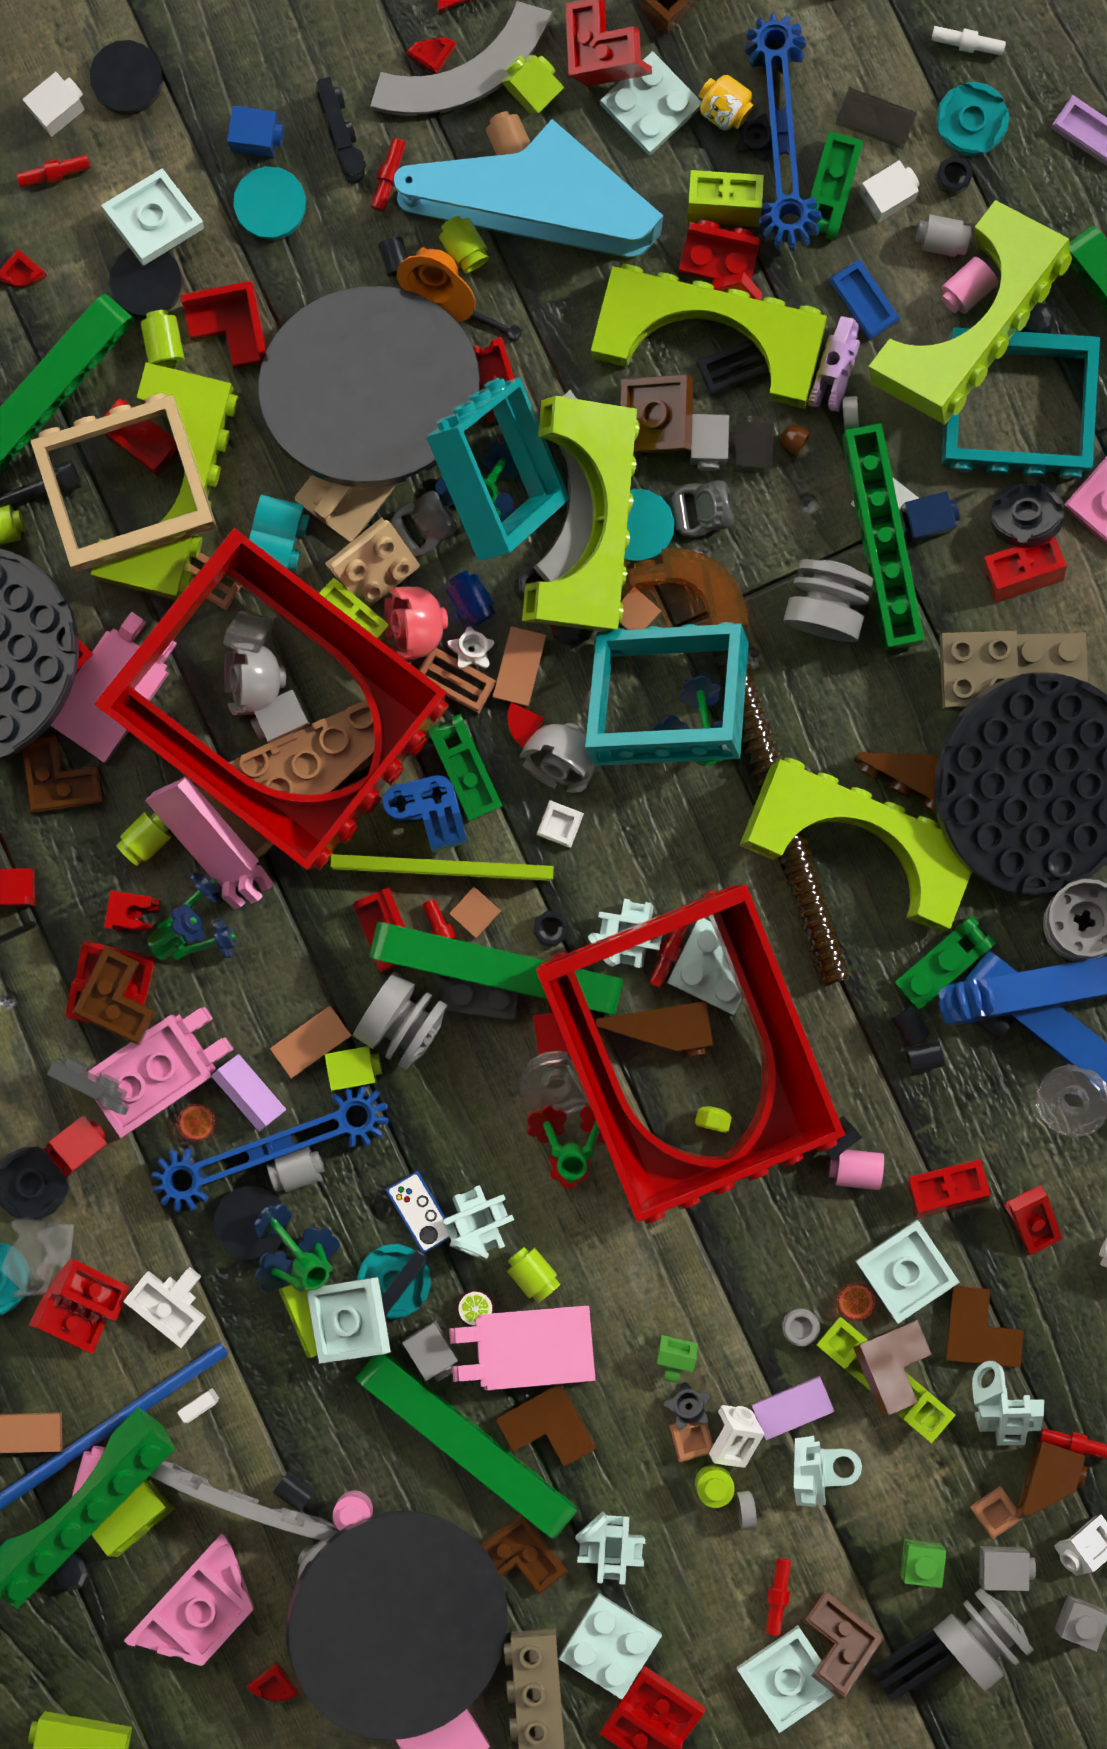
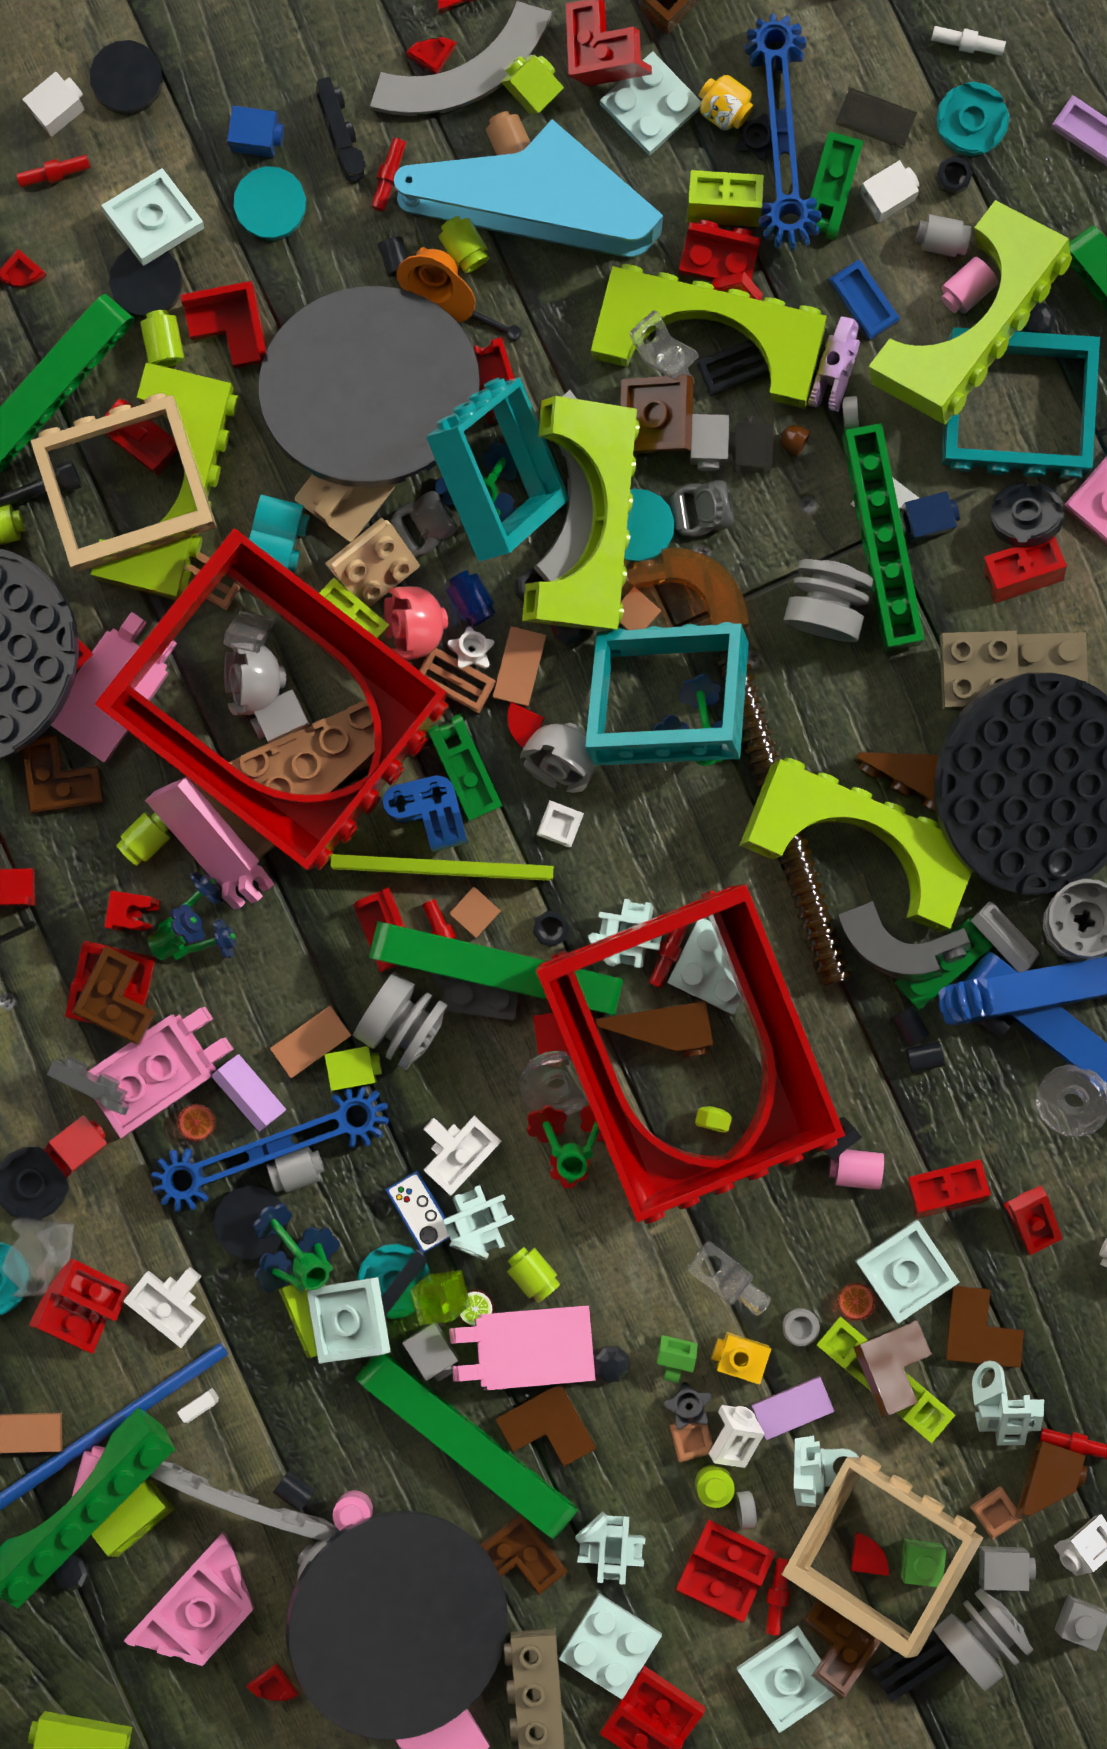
(440, 1297): none -> clear neon green brick
(458, 1151): none -> white hinge
(611, 1363): none -> black tile
(663, 352): none -> clear bracket
(725, 1571): none -> red slope
(731, 1281): none -> clear bracket
(741, 1357): none -> yellow brick
(868, 1556): none -> red tile
(879, 1626): none -> tan window
(895, 957): none -> dark grey arch
(1005, 937): none -> light grey tile

